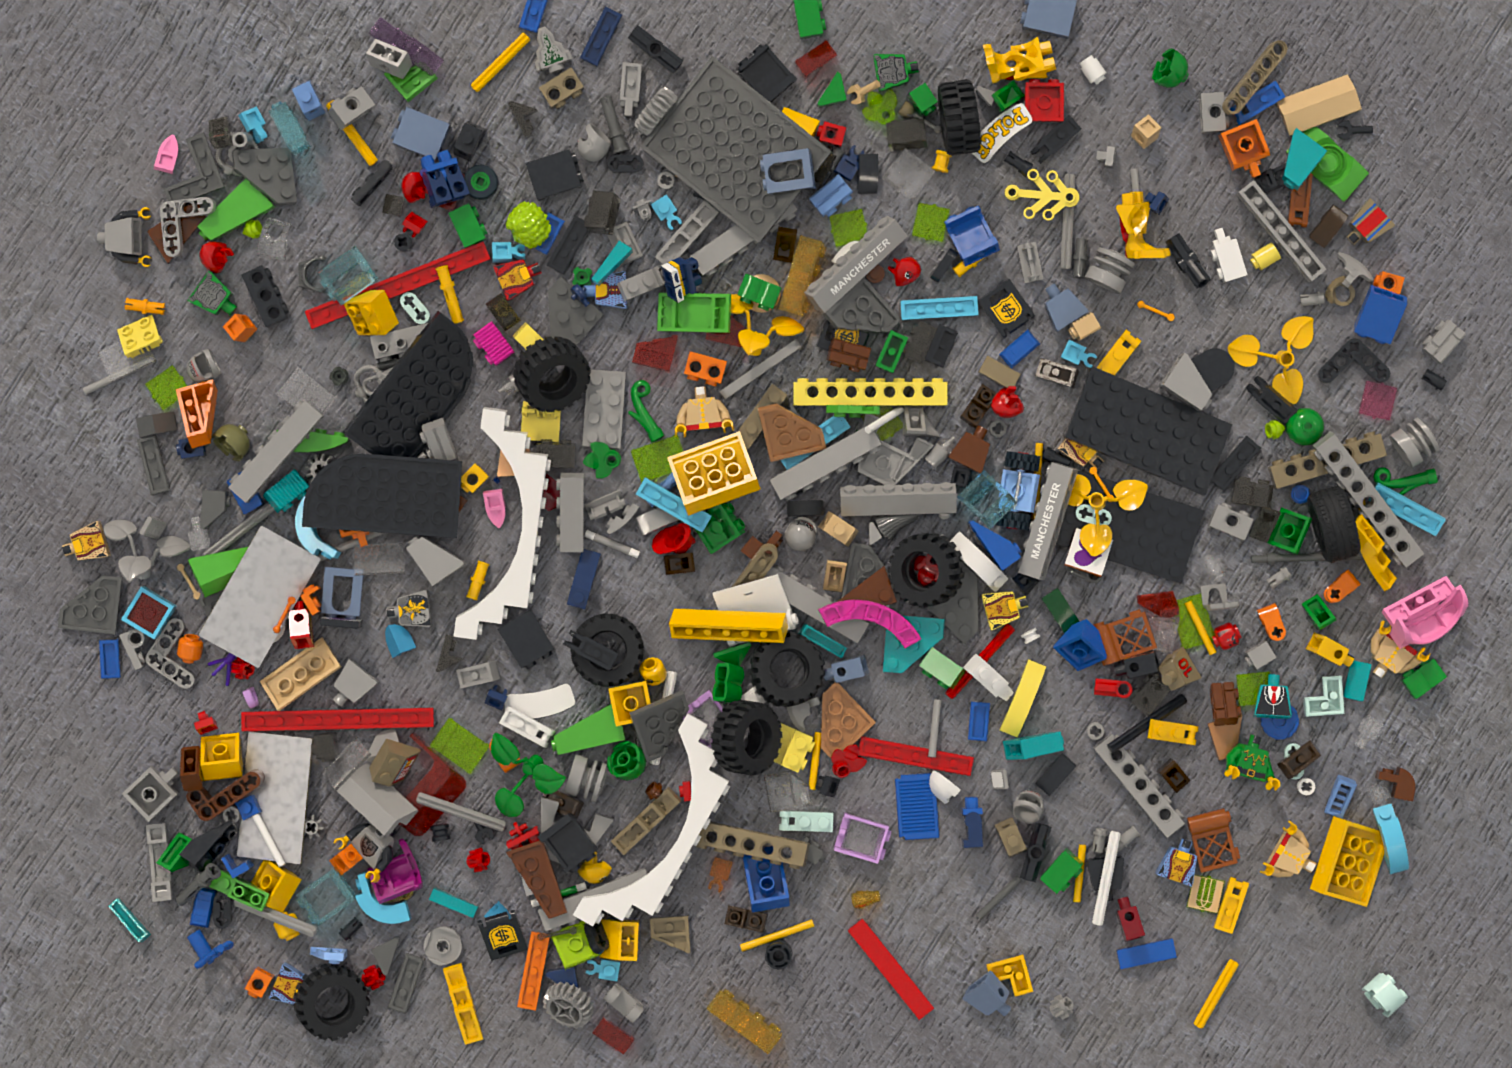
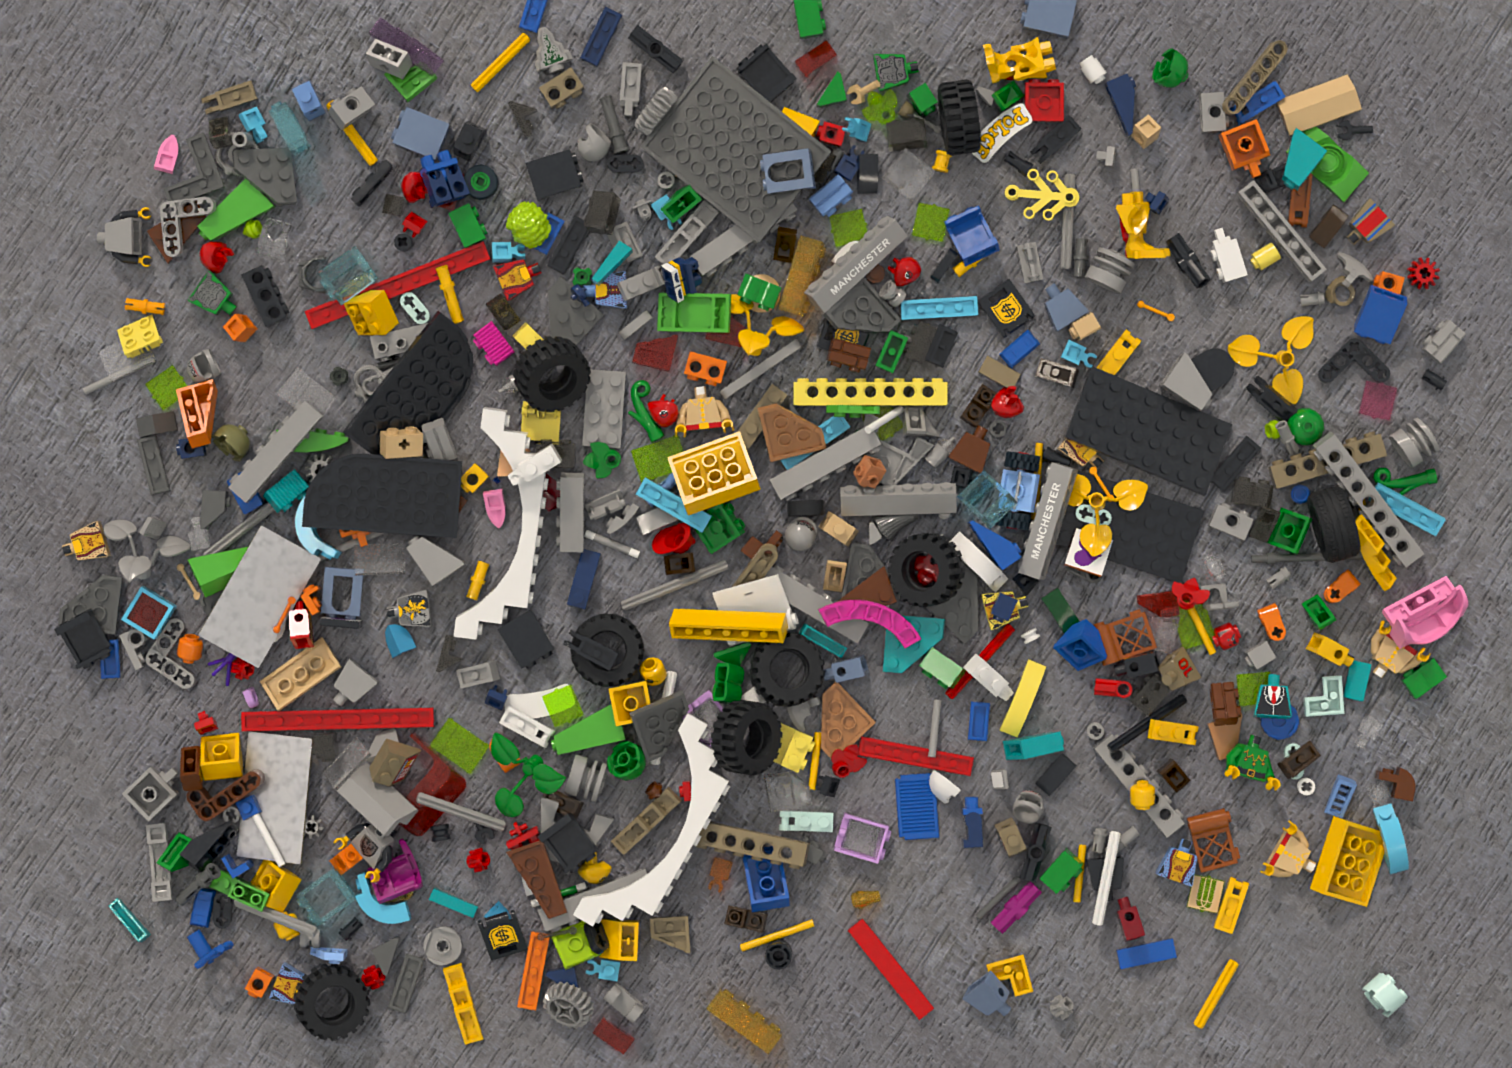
(85, 638): none -> black panel
(231, 97): none -> dark tan hinge
(306, 940): none -> light grey wheel
(409, 447): none -> tan brick
(535, 465): none -> white hinge
(562, 705): none -> clear neon green piece
(635, 325): none -> light grey beam
(663, 411): none -> red piece
(674, 585): none -> light grey axle
(680, 203): none -> green slope
(858, 128): none -> medium azure plate
(869, 471): none -> nougat brick
(892, 293): none -> light grey wheel
(1003, 607): none -> dark blue brick
(1016, 907): none -> magenta piece
(1122, 96): none -> dark blue slope
(1142, 795): none -> yellow head
(1190, 592): none -> red plate
(1287, 437): none -> light grey axle
(1425, 281): none -> red gear

